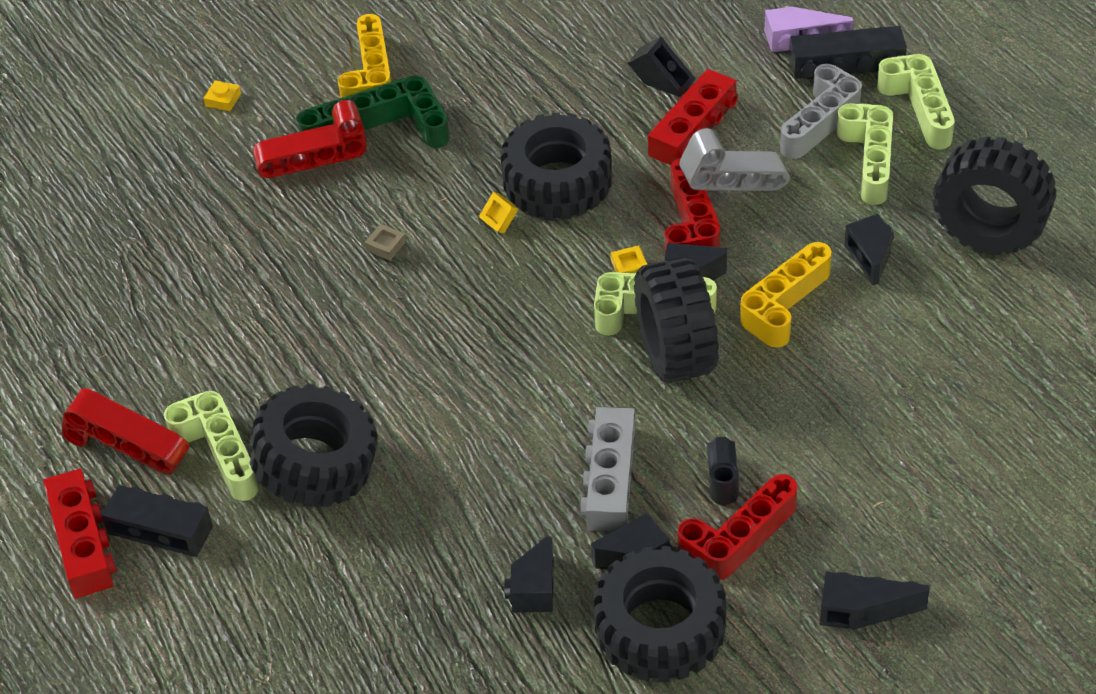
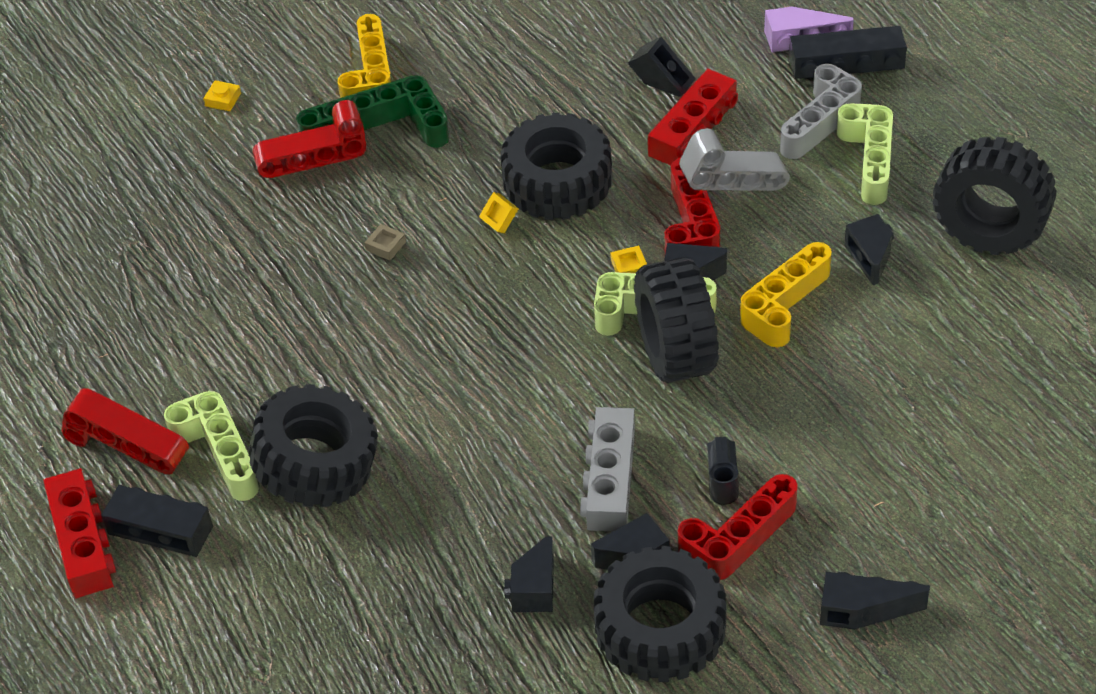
(918, 79): yellowish green beam -> none

